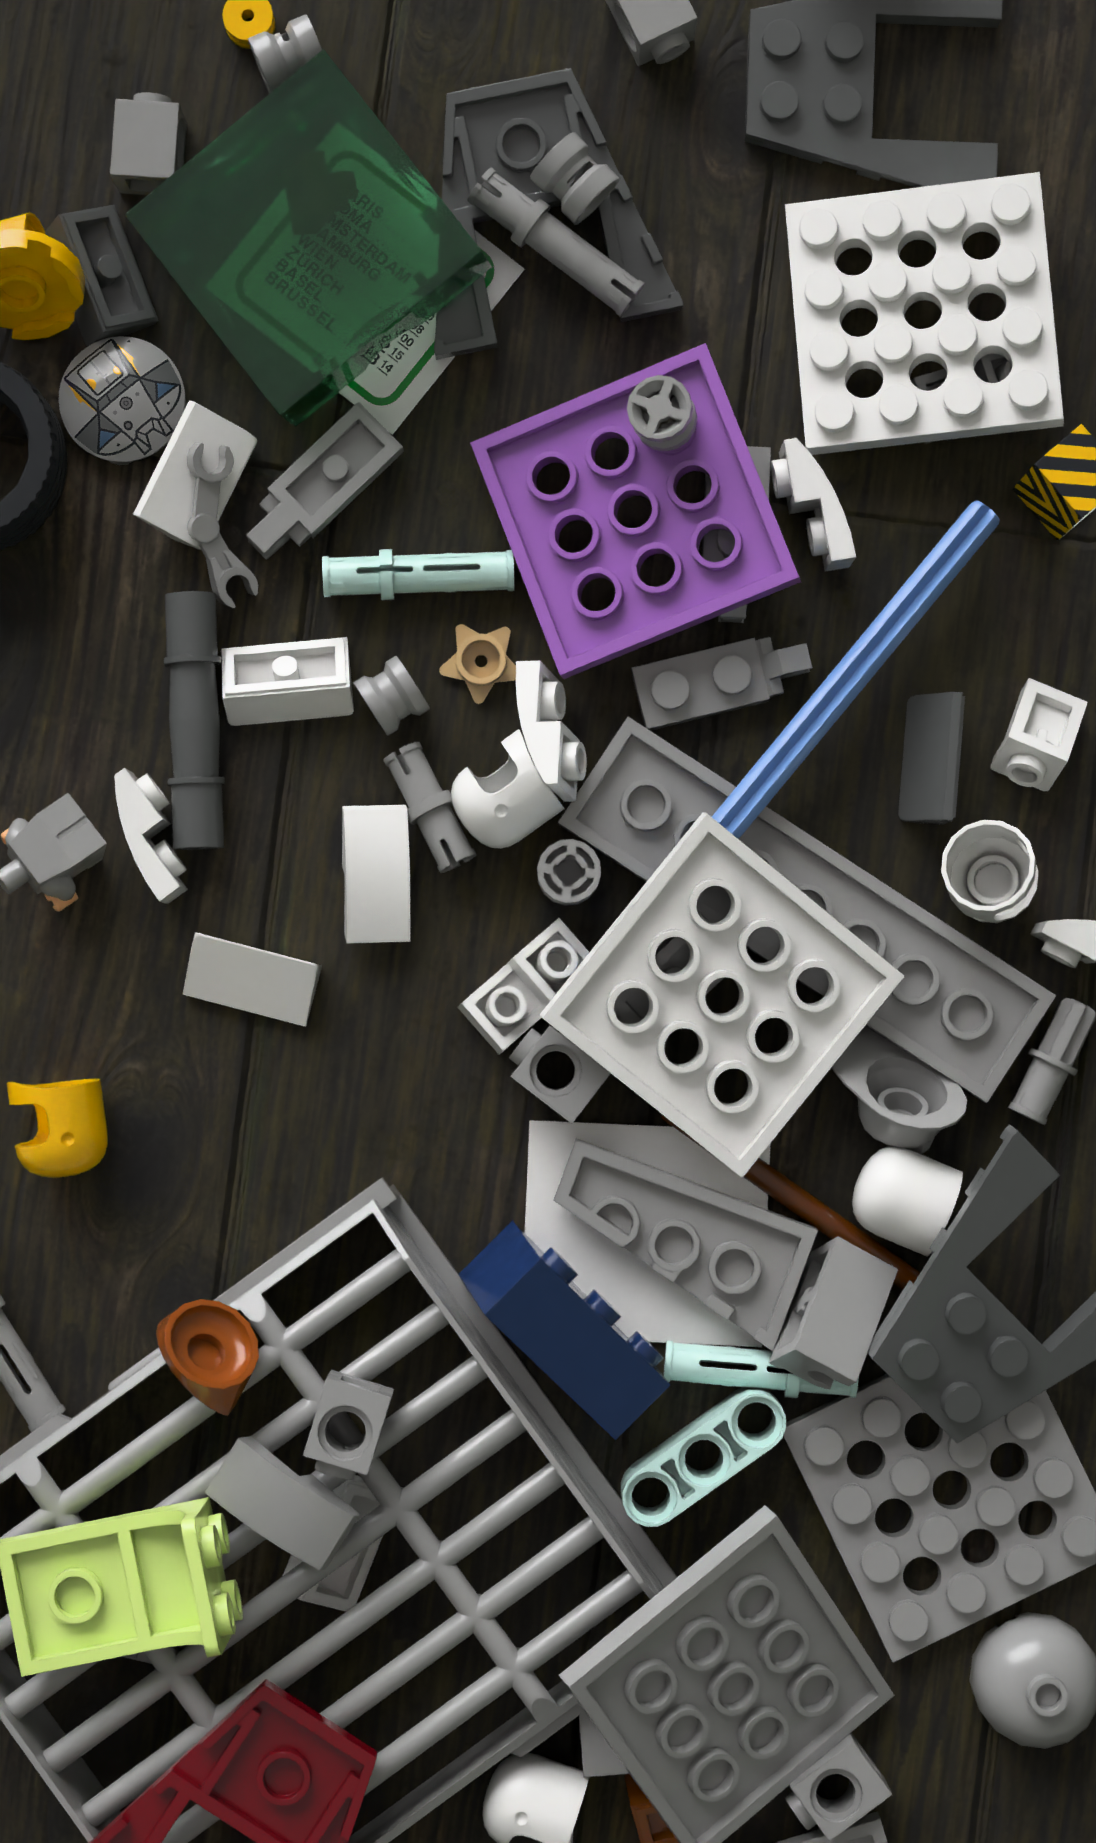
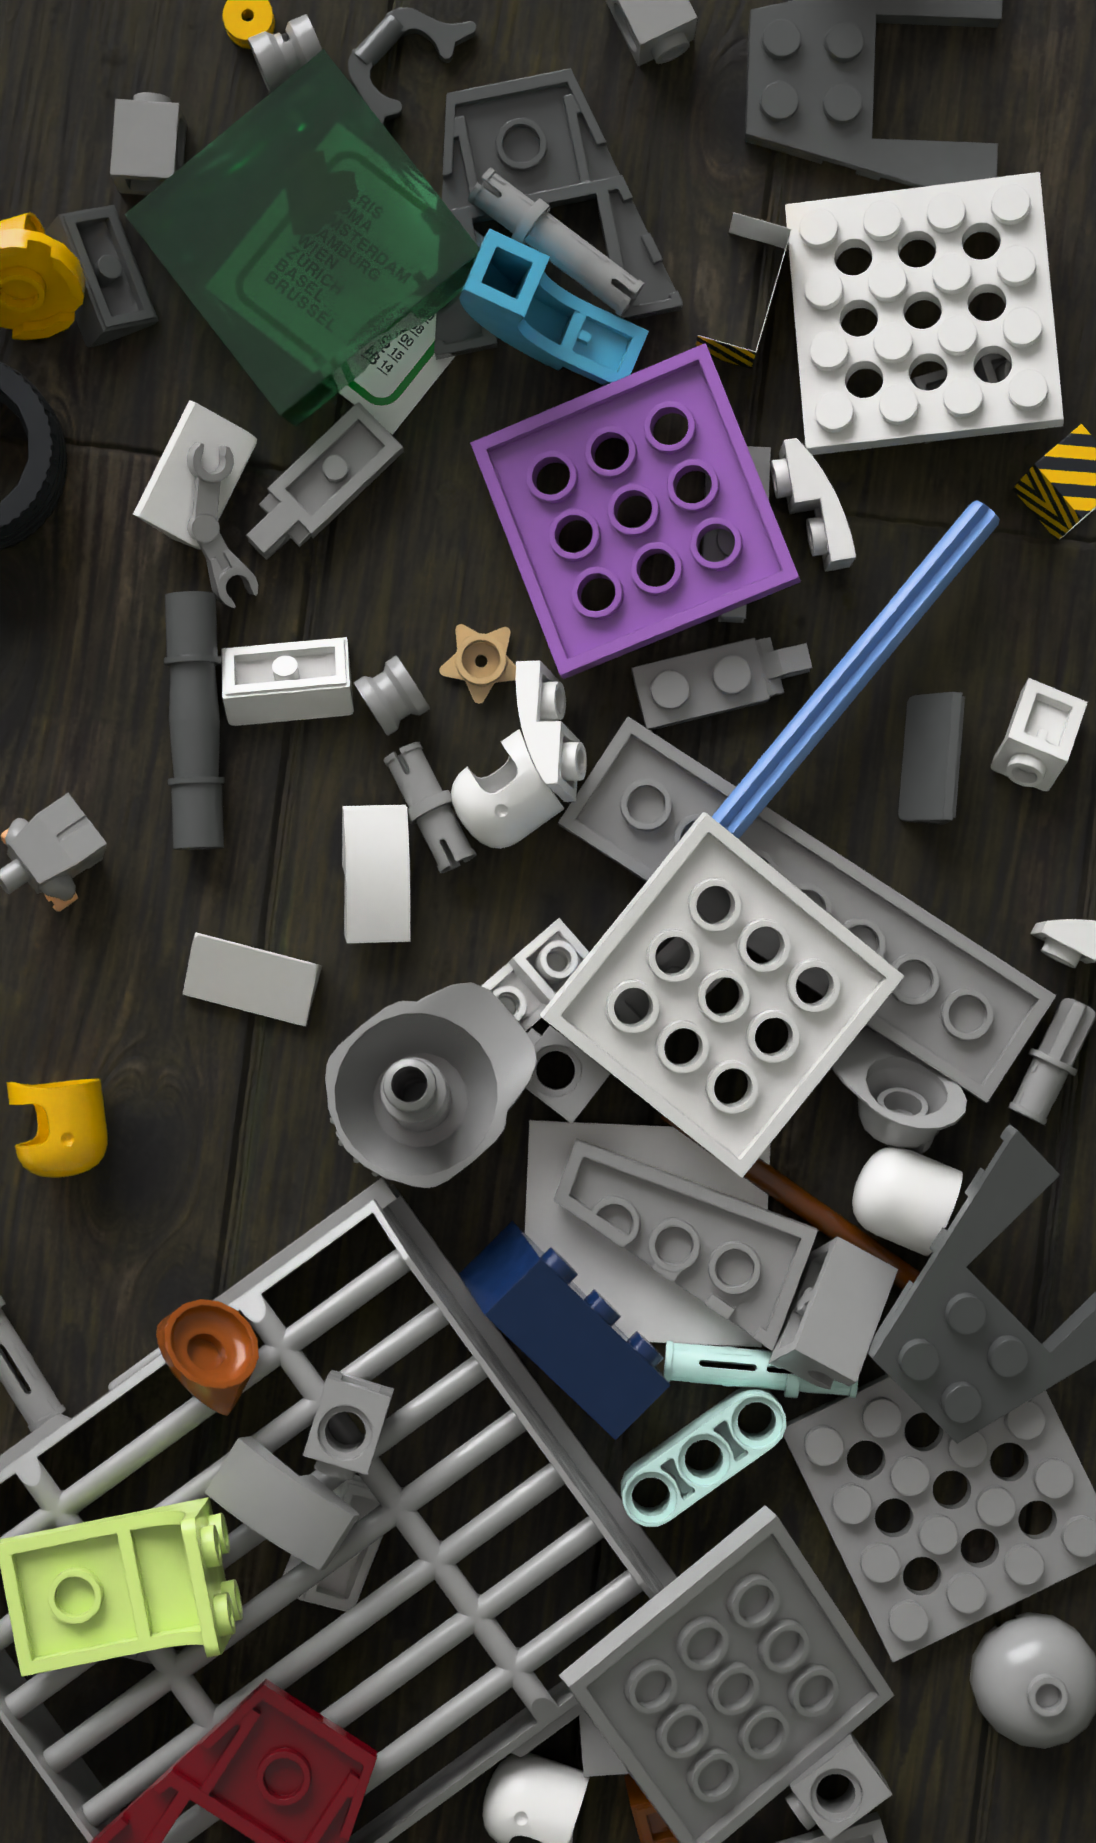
(121, 399): light grey dish -> none
(141, 818): white slope -> none
(395, 25): none -> dark grey helmet
(417, 573): light aqua pin -> none
(428, 1084): none -> light grey piece
(536, 316): none -> medium azure arch
(567, 882): light grey wheel -> none
(574, 178): light grey wheel -> none
(657, 401): light grey wheel -> none
(759, 231): none -> white sticker
(1001, 887): white helmet -> none

